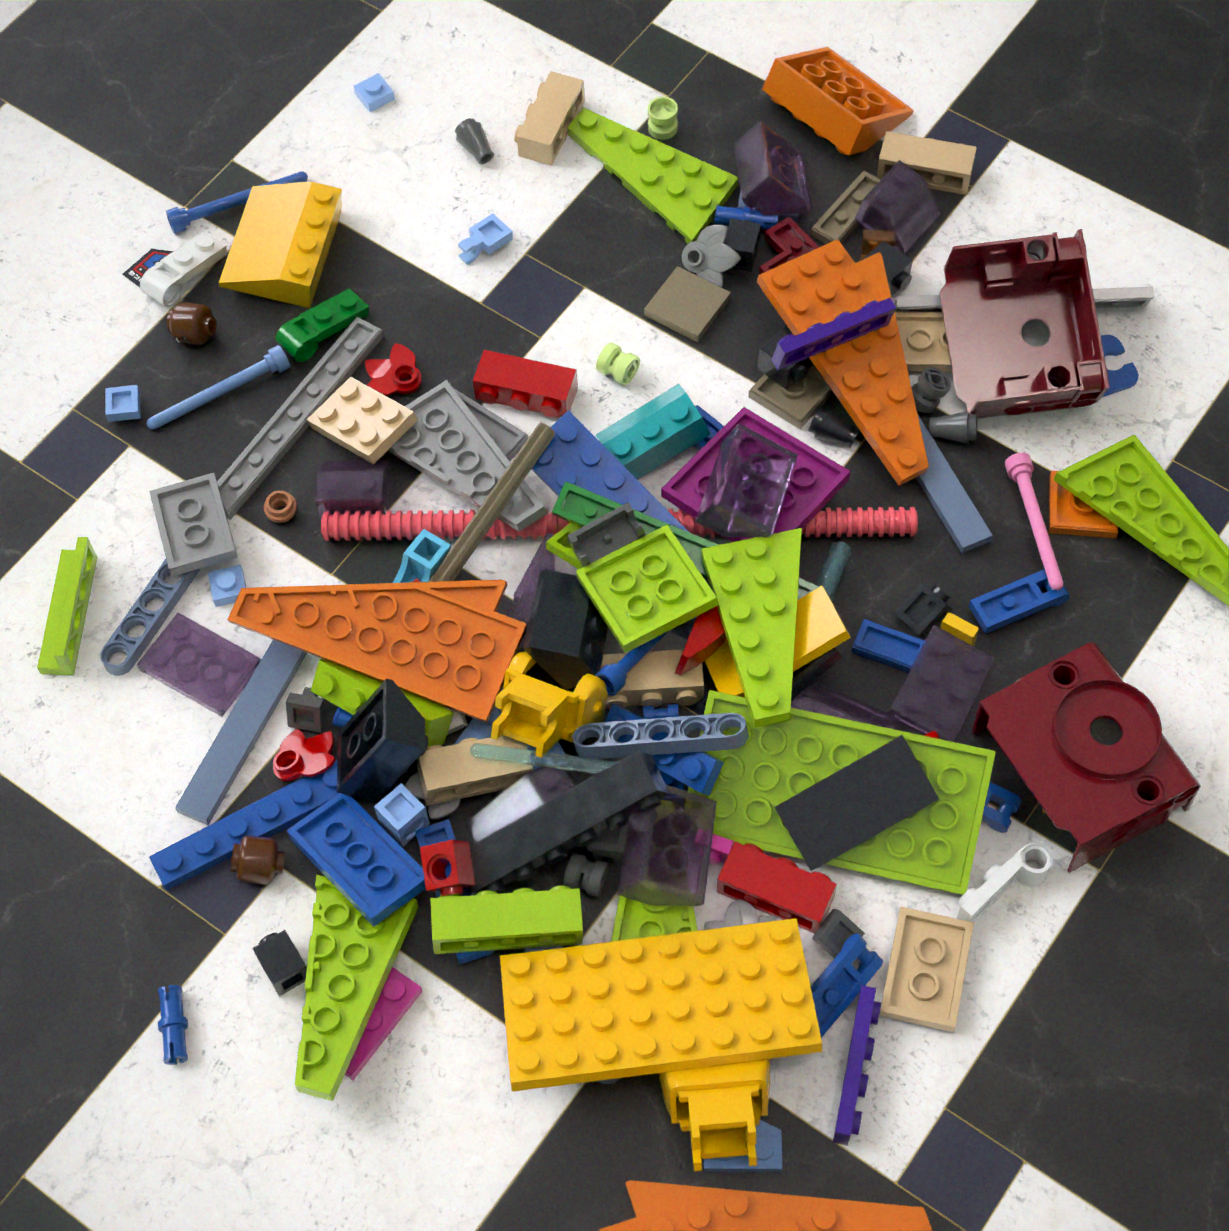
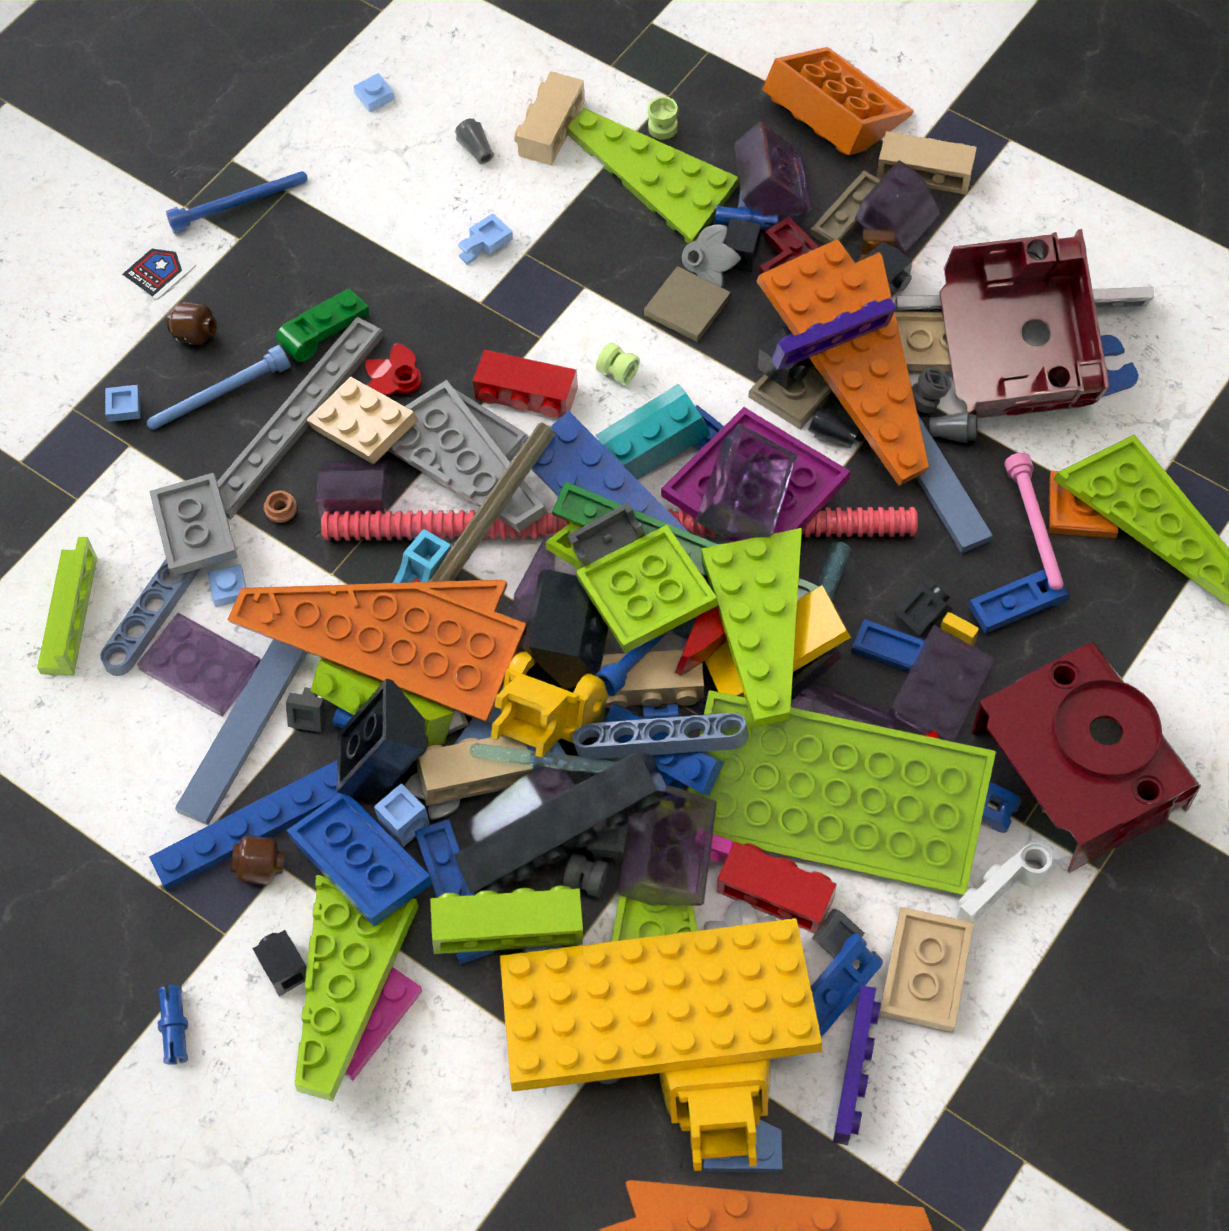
(166, 278): white plate -> none
(283, 241): yellow slope -> none
(303, 756): red plate -> none
(434, 862): red brick -> none
(856, 803): black tile -> none

